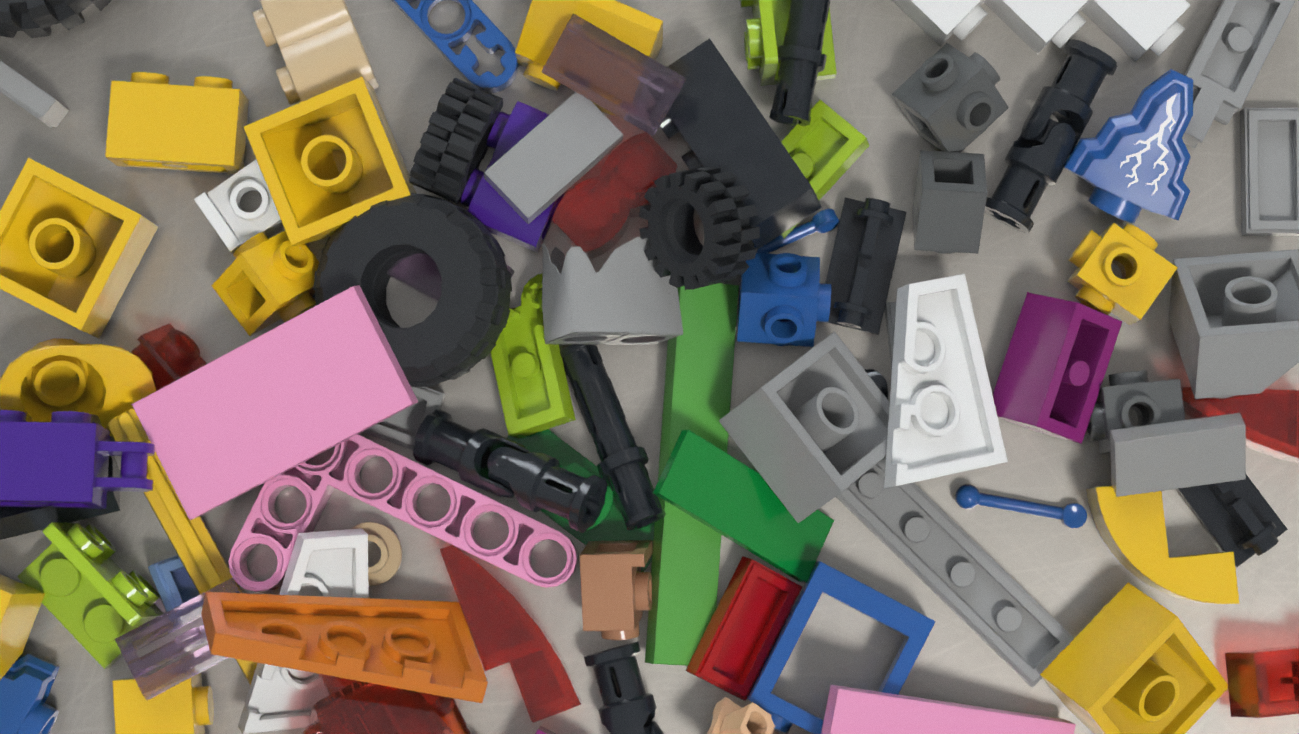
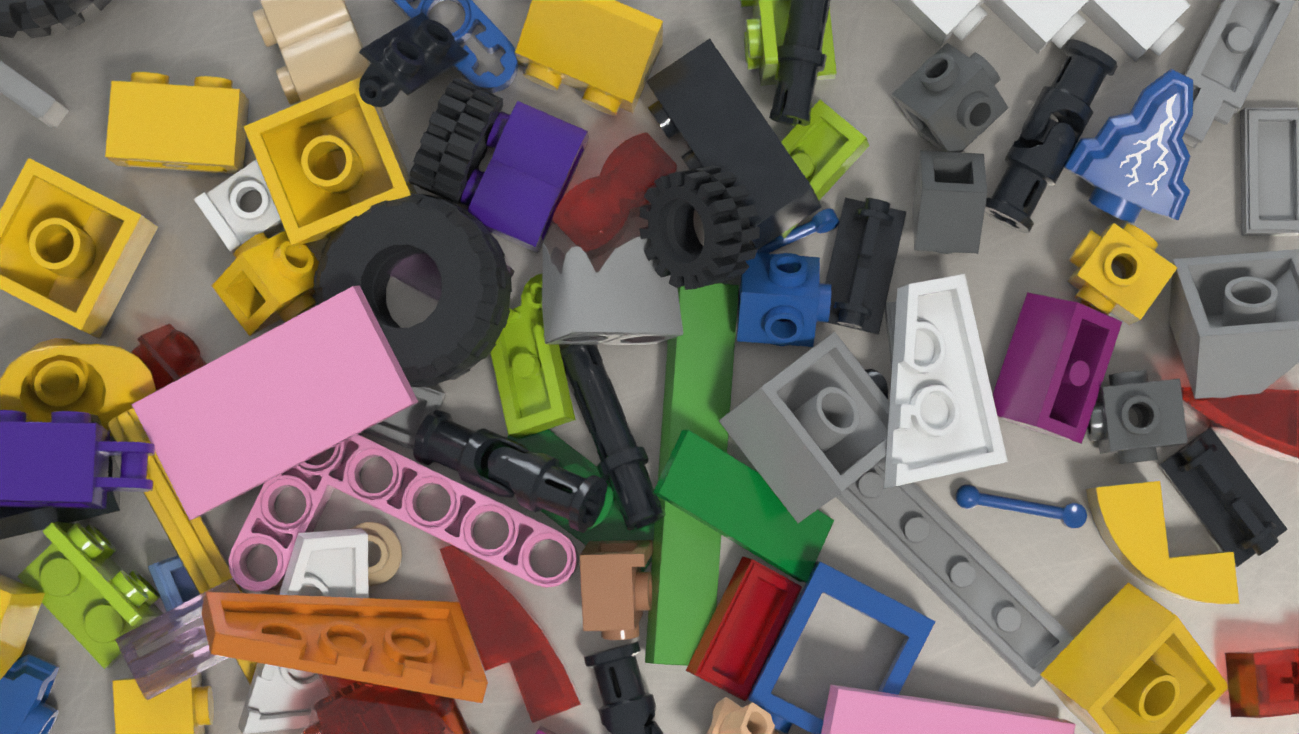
(407, 59): none -> black hinge
(553, 156): light grey tile -> none
(613, 75): tile -> none
(1178, 454): light grey tile -> none

